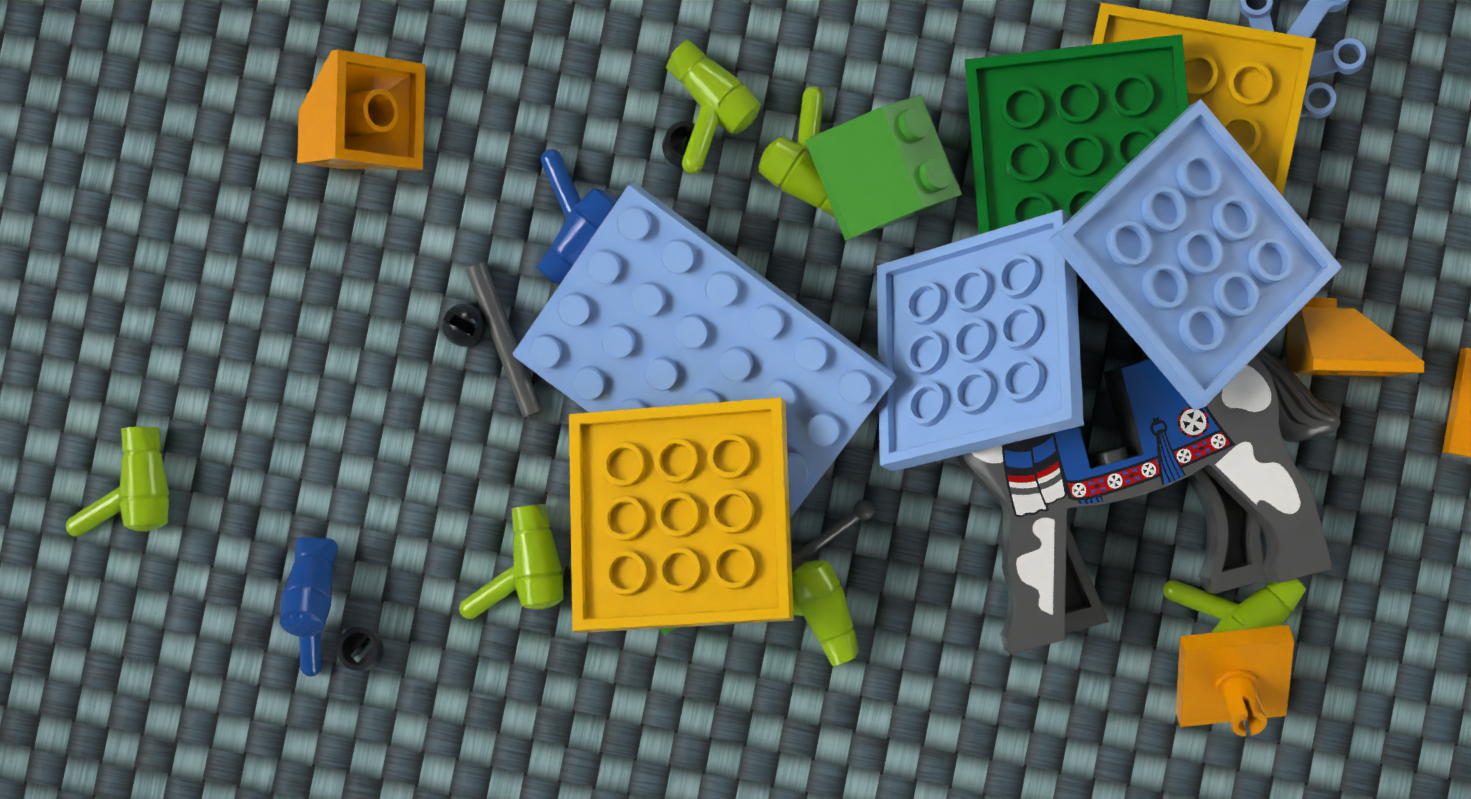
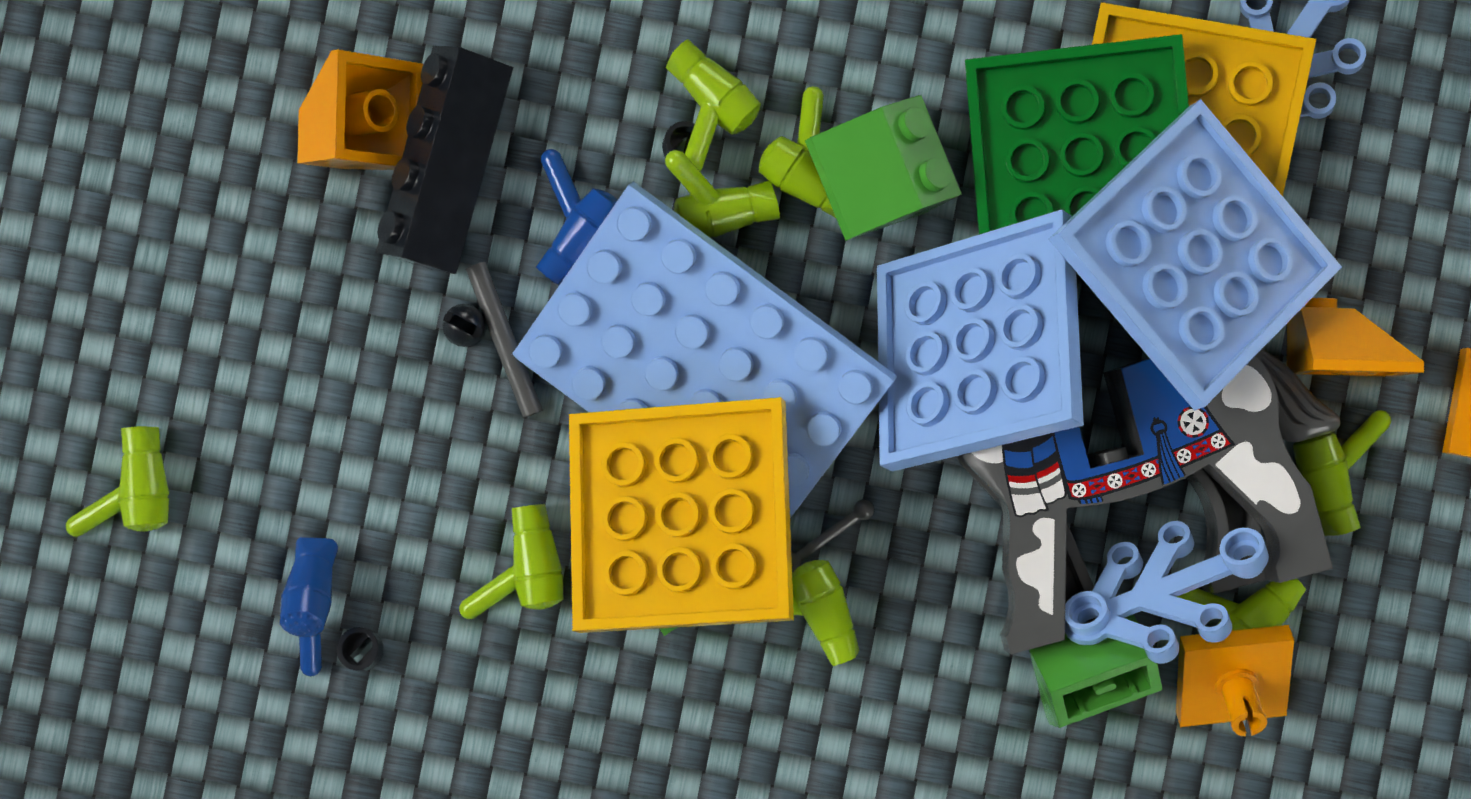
(443, 158): none -> black brick
(719, 209): none -> lime piece
(1091, 679): none -> bright green slope
(1158, 591): none -> light blue plant
(1326, 469): none -> lime piece

